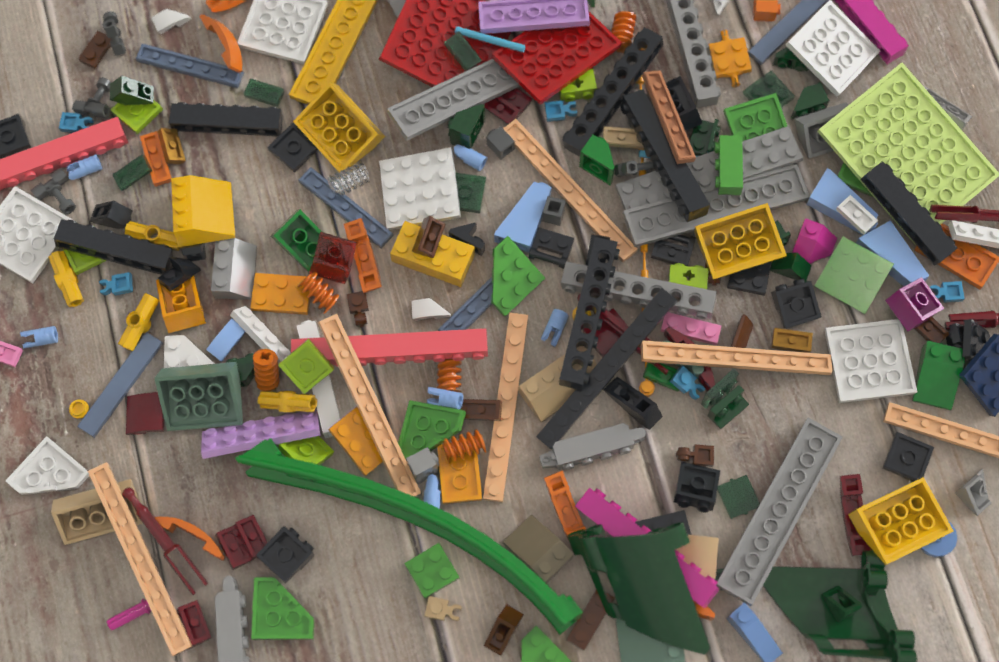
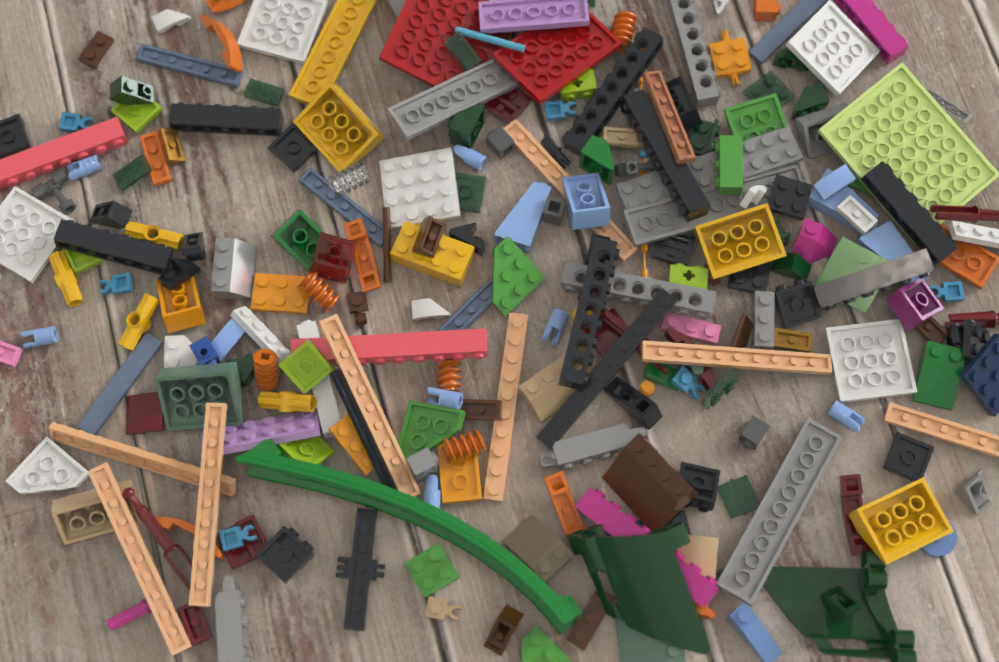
(78, 409): yellow plate -> none
(93, 104): dark grey bar -> none
(113, 32): dark grey bar -> none
(134, 456): none -> light nougat plate
(201, 210): yellow slope -> none
(204, 351): none -> blue brick
(208, 504): none -> light nougat plate
(233, 537): none -> dark azure plate
(278, 613): bright green plate -> none
(360, 569): none -> black hinge
(361, 428): none -> black axle
(386, 244): none -> reddish brown bar
(551, 242): black plate -> none
(555, 152): none -> black axle
(586, 201): none -> light blue slope
(648, 483): none -> reddish brown slope
(702, 455): reddish brown plate -> none
(728, 407): dark green bracket -> none
(753, 195): none -> white slope
(753, 433): none -> dark grey brick
(763, 327): none -> light grey arch
(789, 197): none -> black plate
(834, 182): none -> light blue slope
(846, 416): none -> light blue hinge
(874, 278): none -> brick

